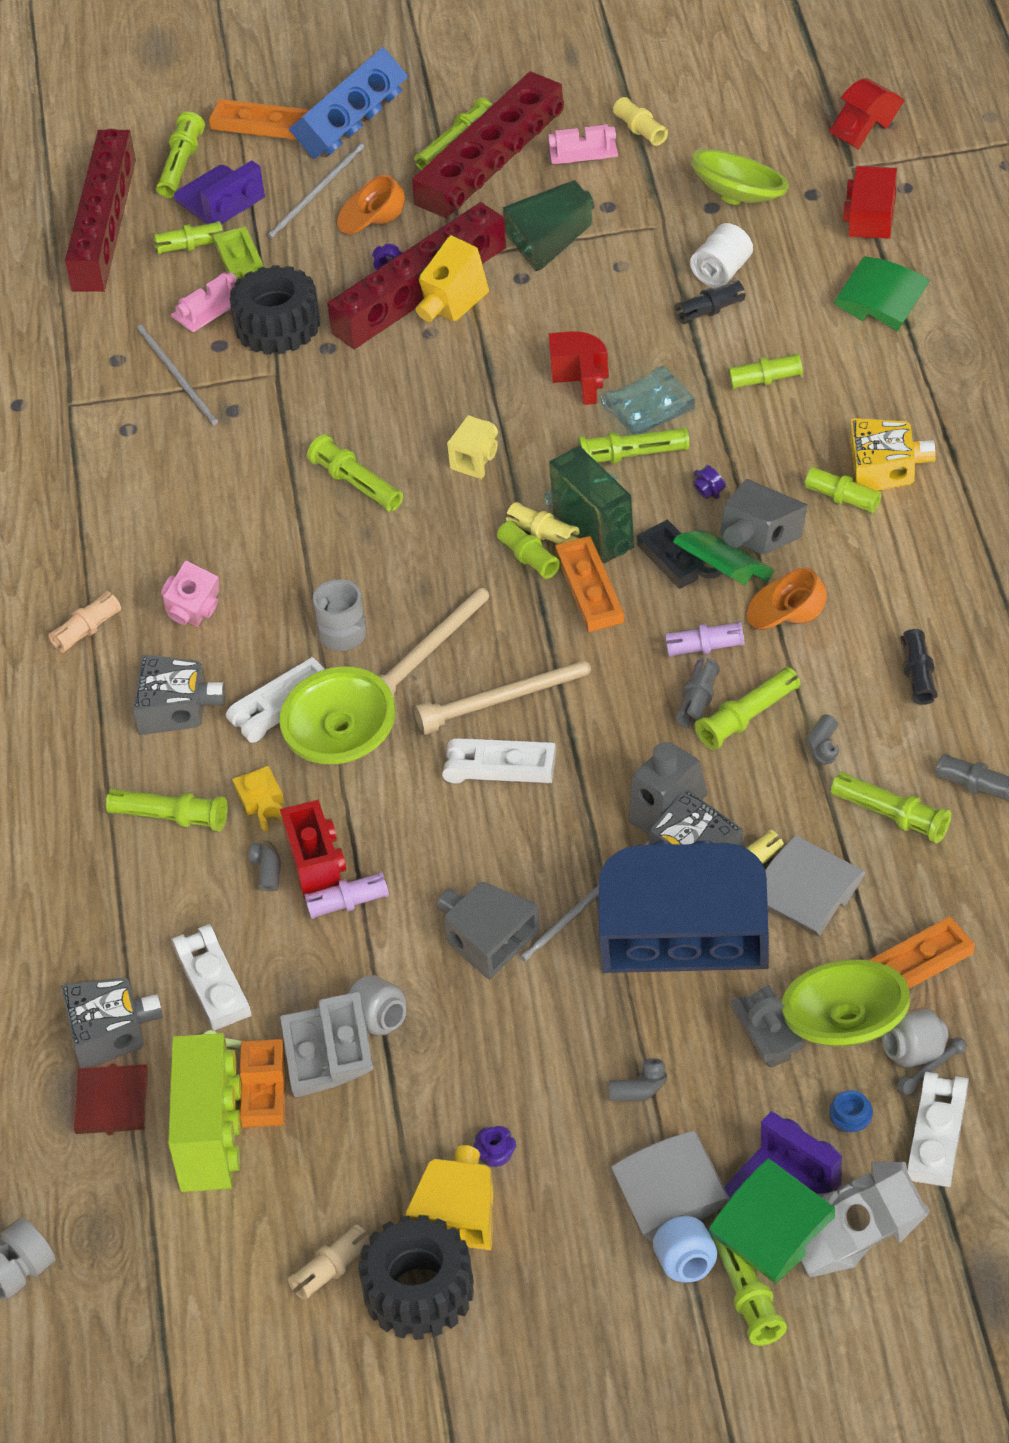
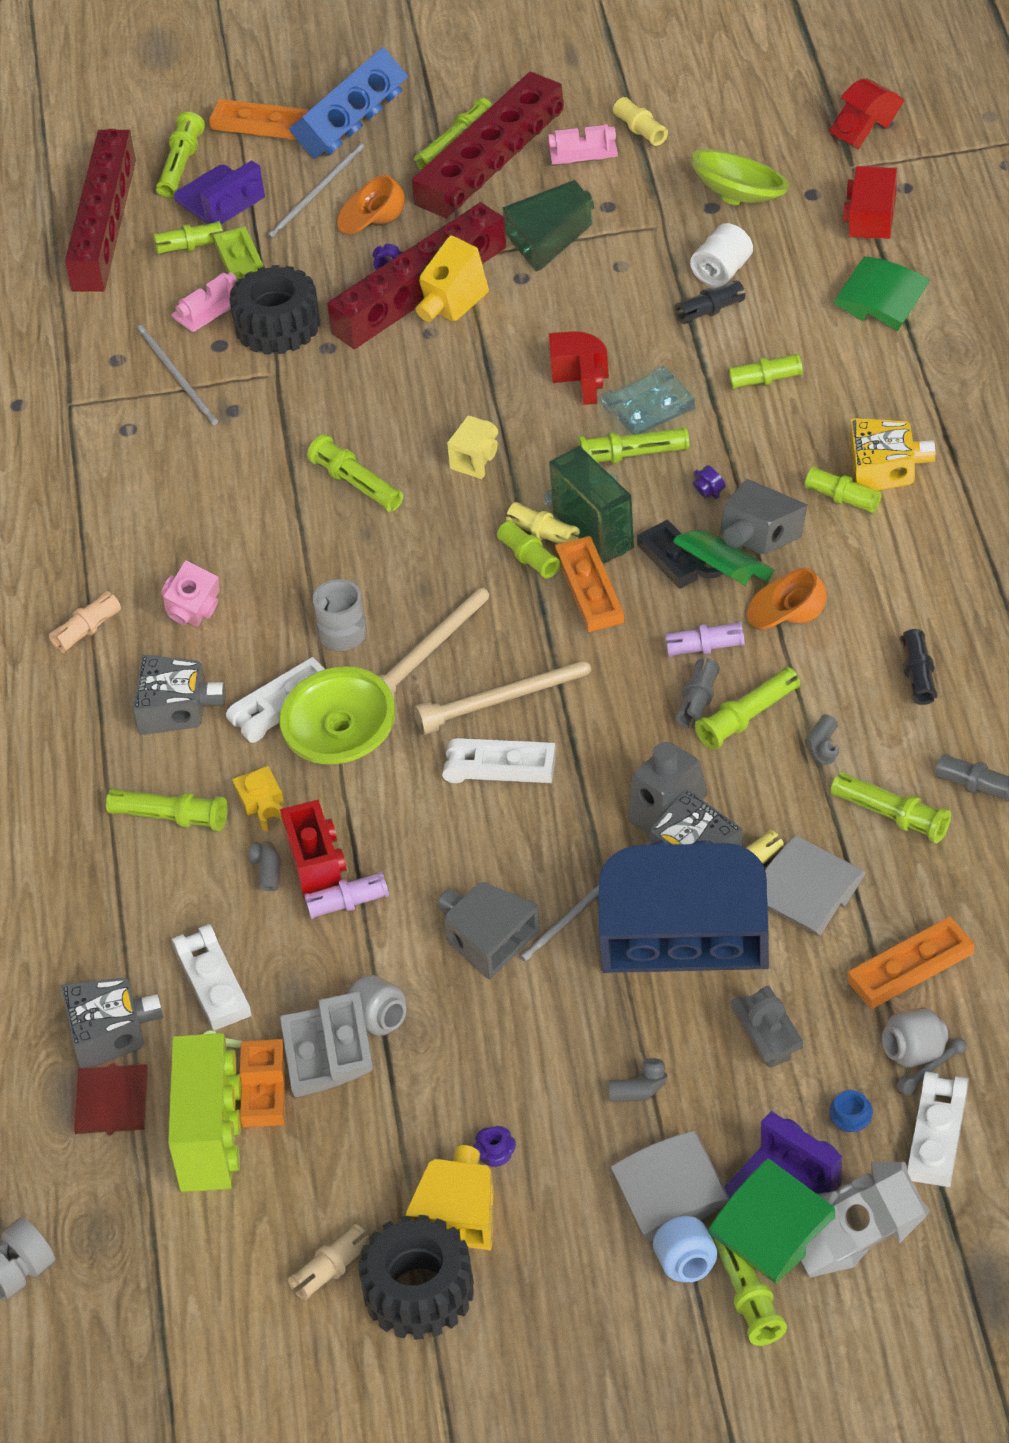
(846, 1002): lime dish -> none

